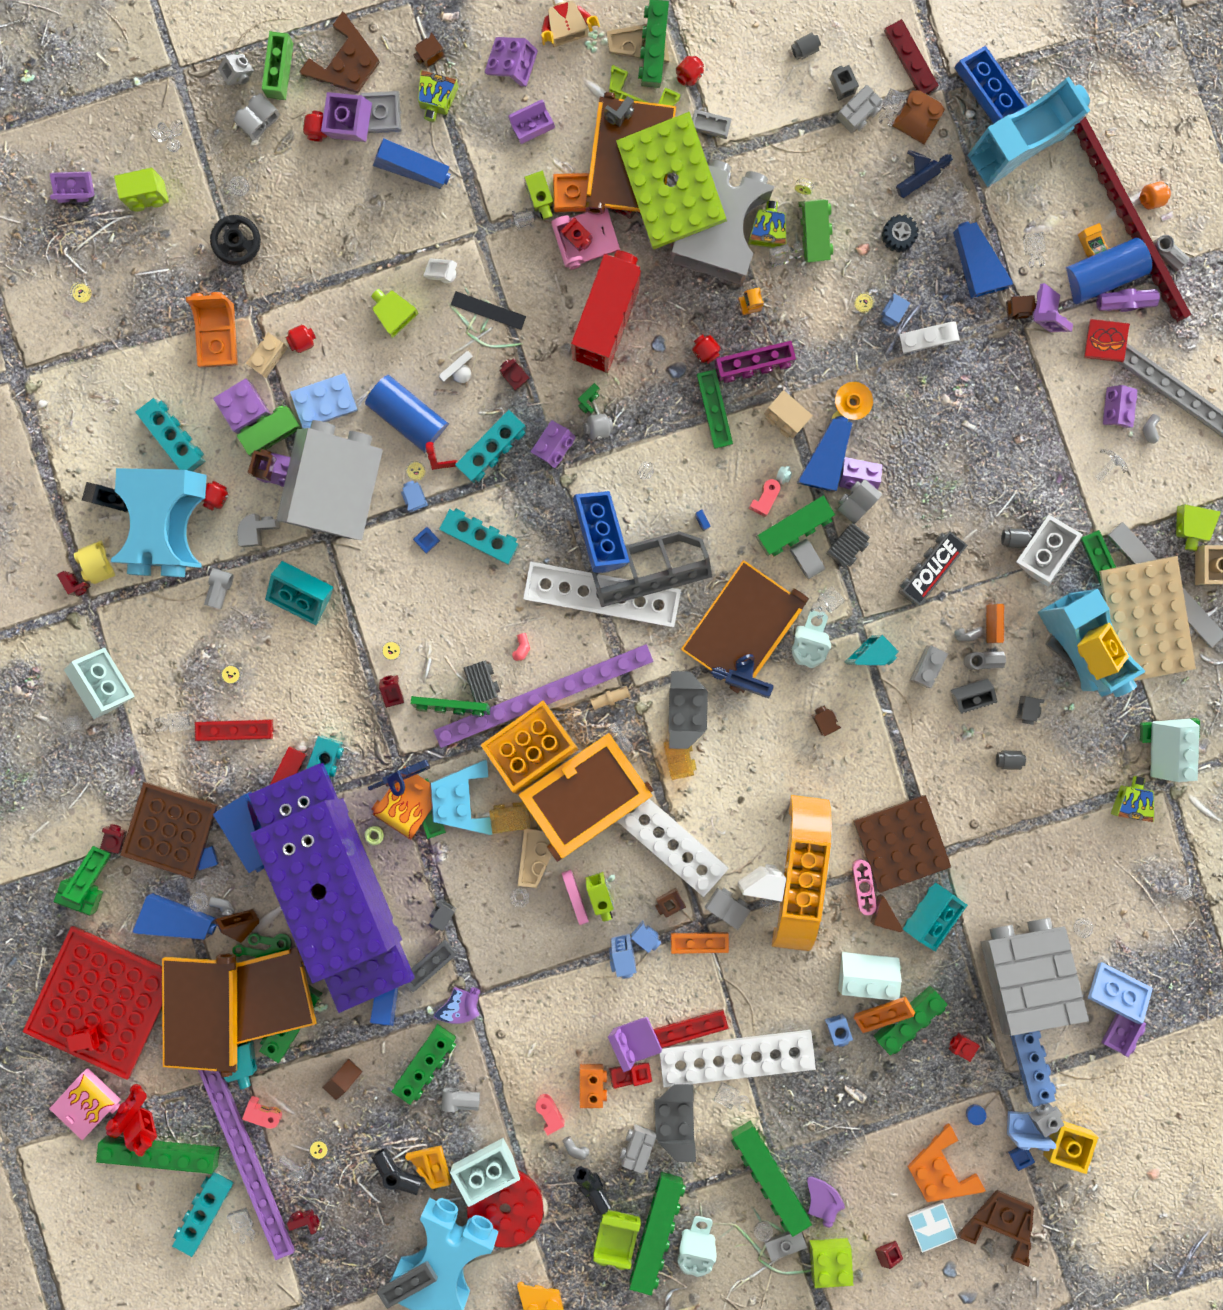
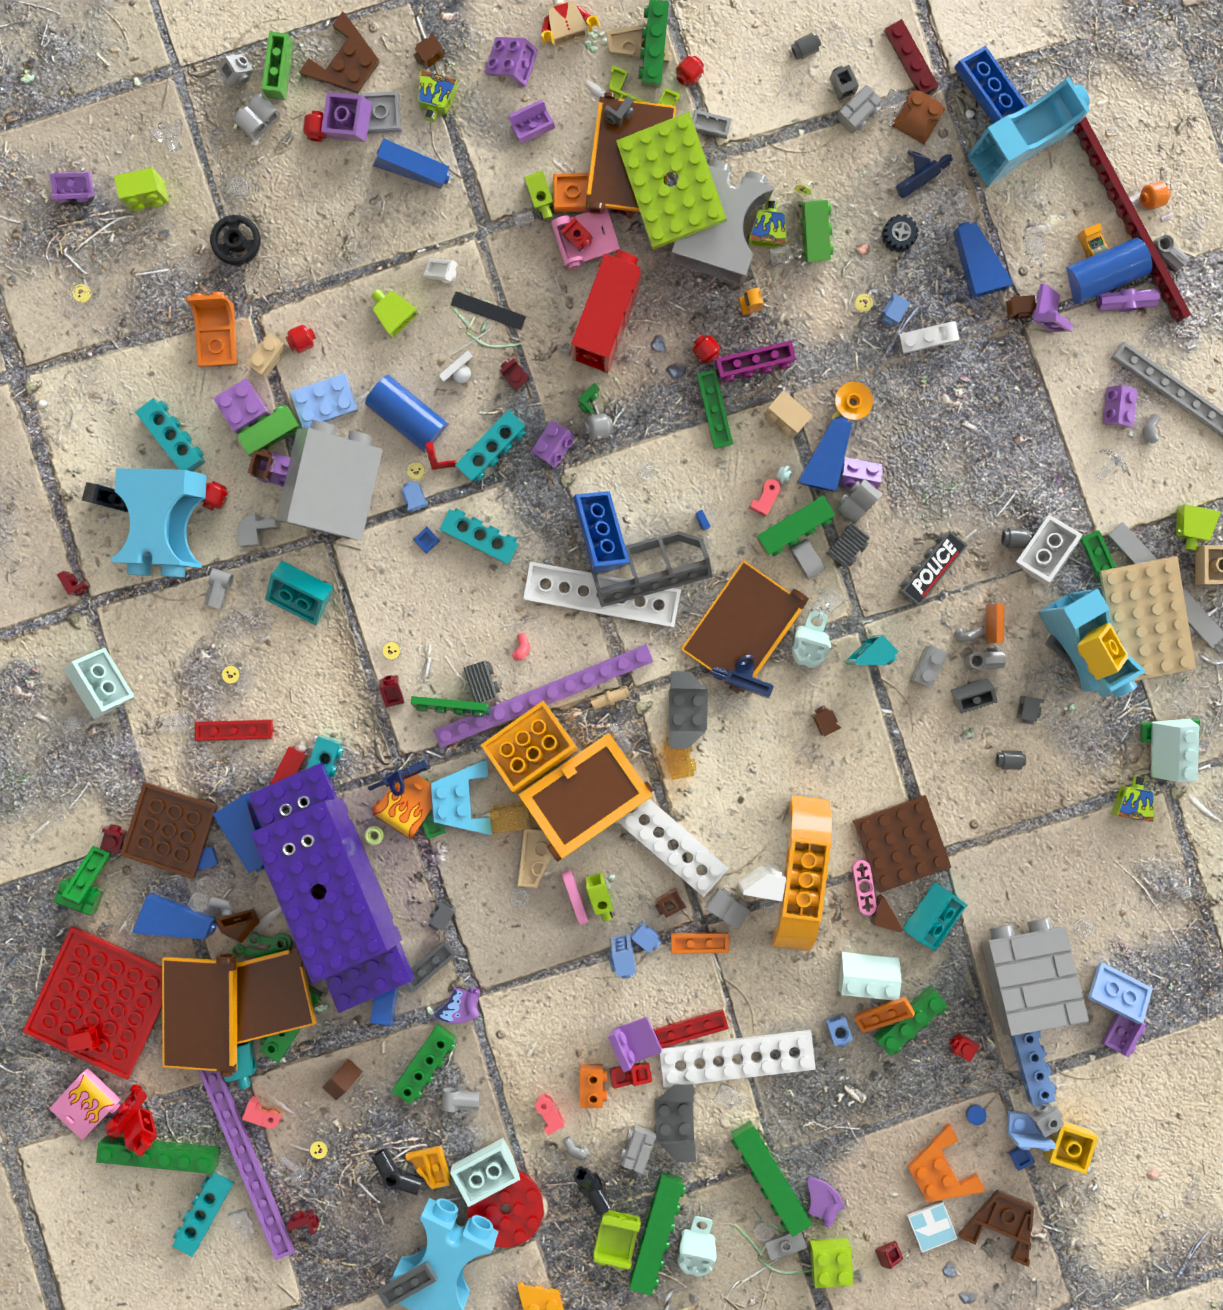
(94, 563): light yellow cylinder -> none
(1106, 340): red tile -> none

